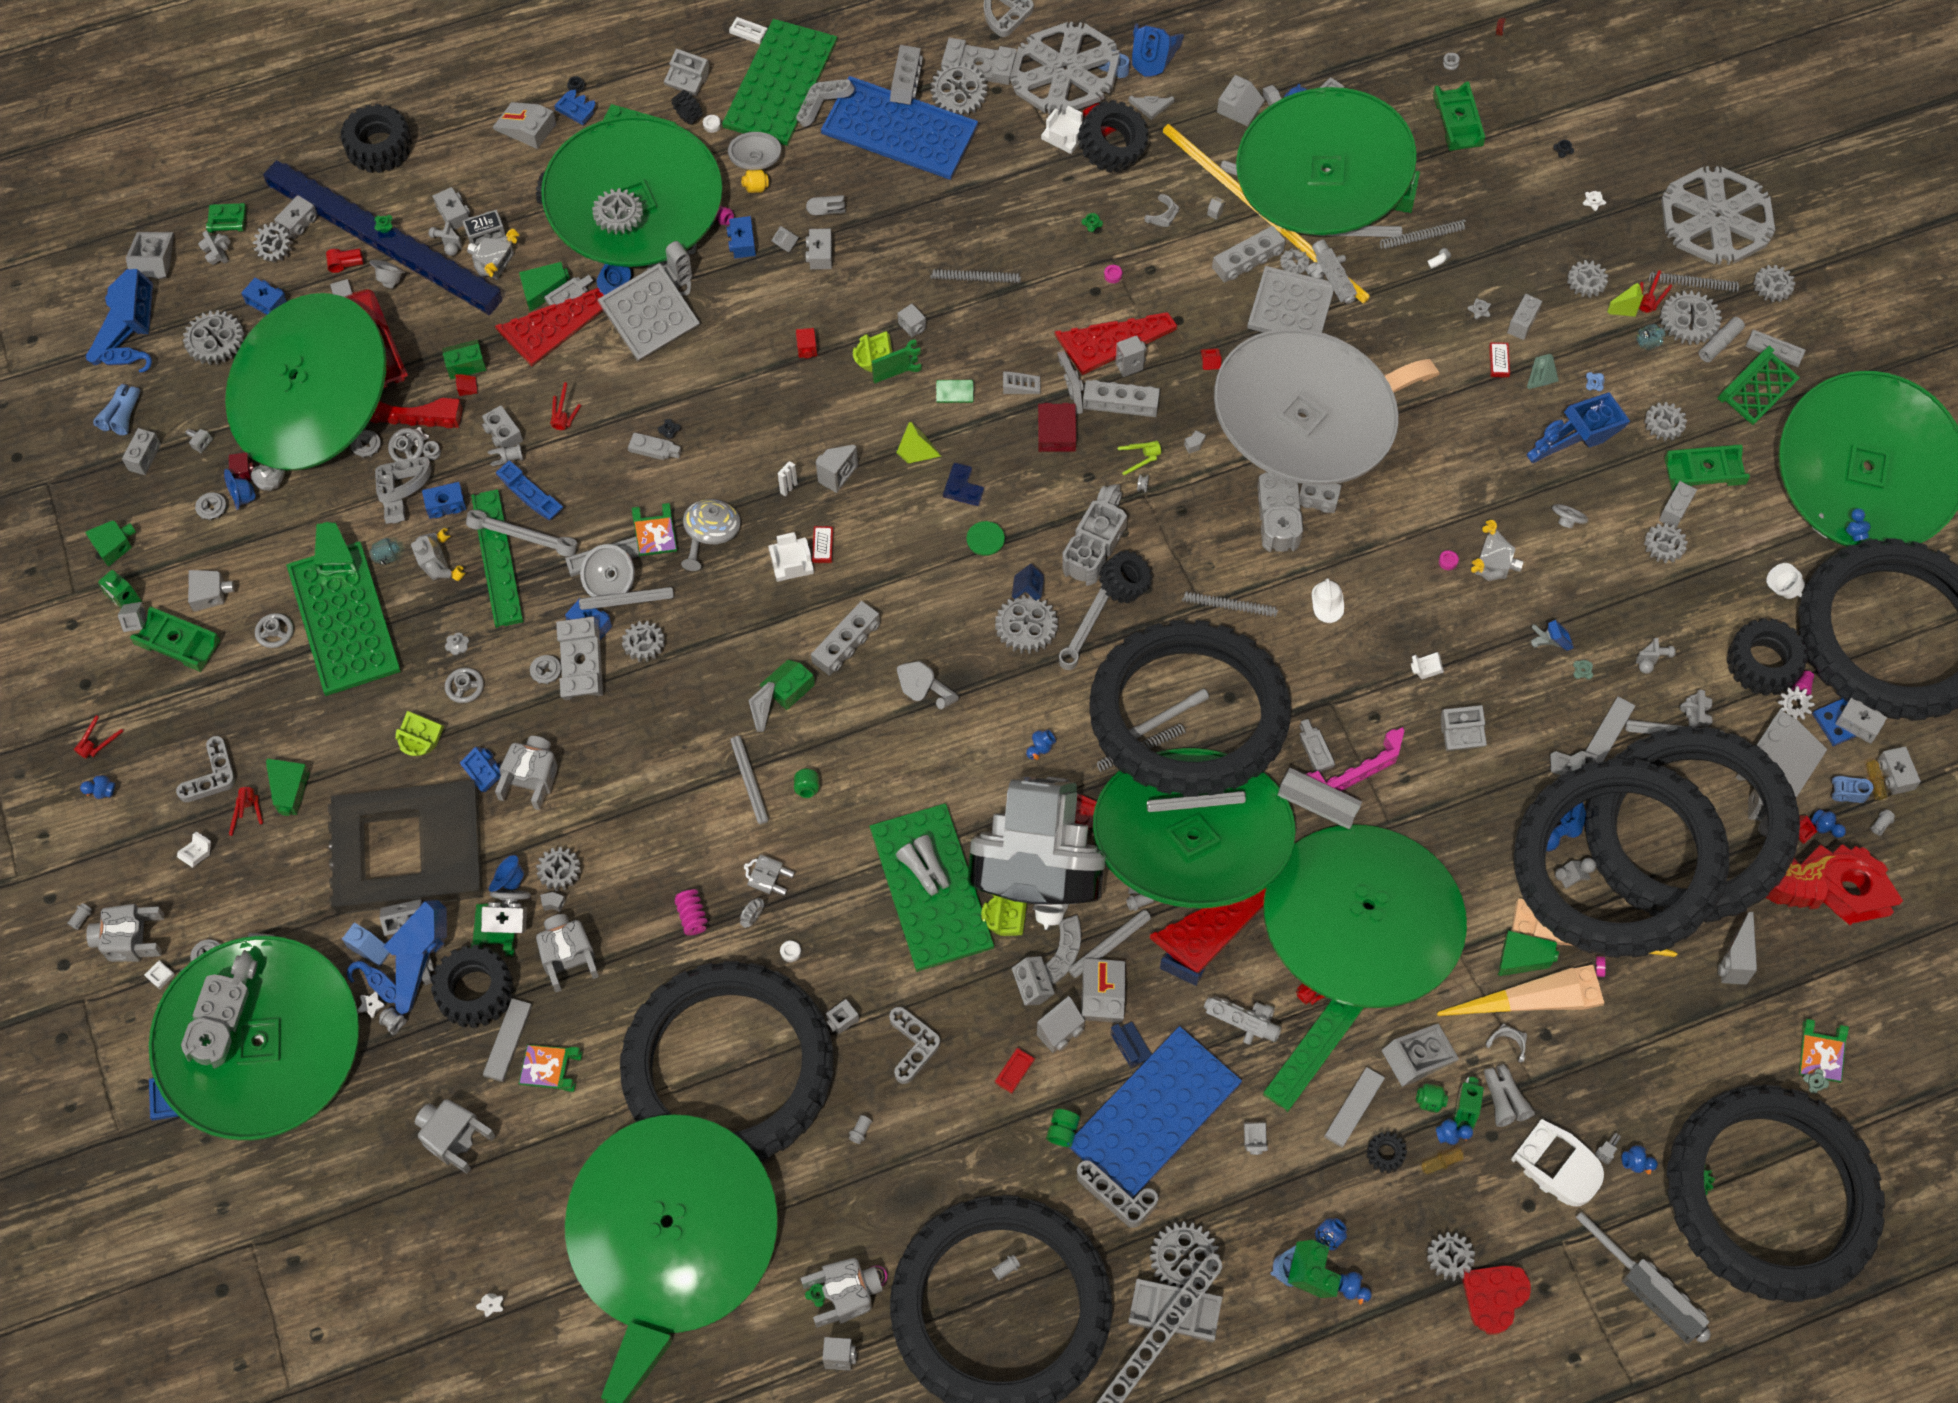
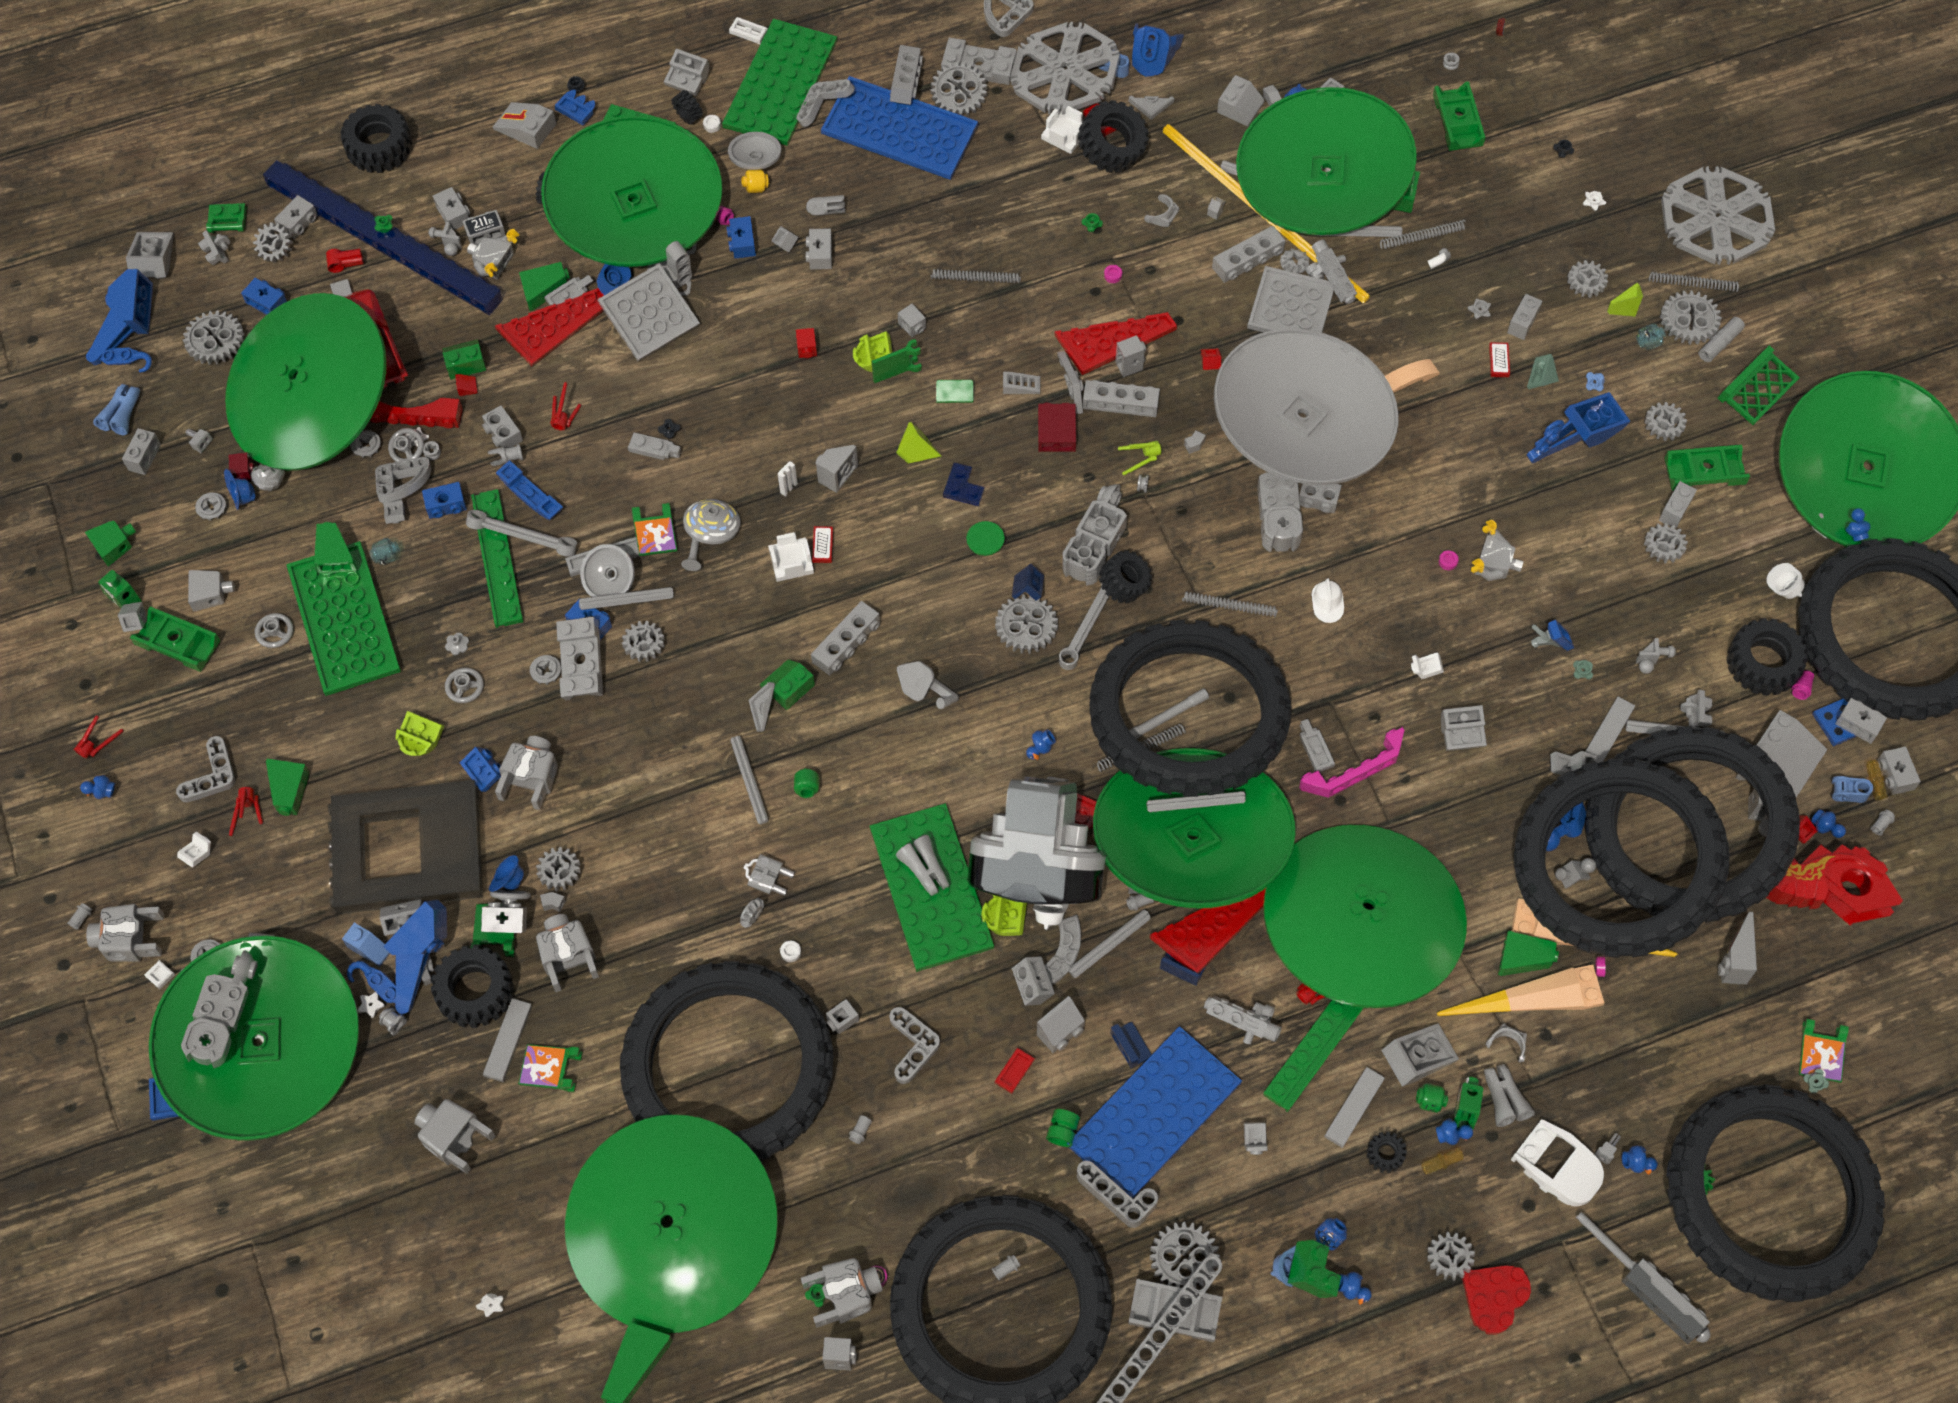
(386, 273): light grey piece -> none
(431, 557): light grey torso -> none
(614, 214): light grey gear -> none
(690, 912): dark pink piece -> none
(1103, 990): light grey slope -> none
(1319, 798): light grey panel -> none
(1569, 515): light grey piece -> none
(1648, 301): red plant -> none
(1774, 283): light grey gear -> none
(1784, 351): light grey tile -> none
(1788, 706): light grey gear -> none

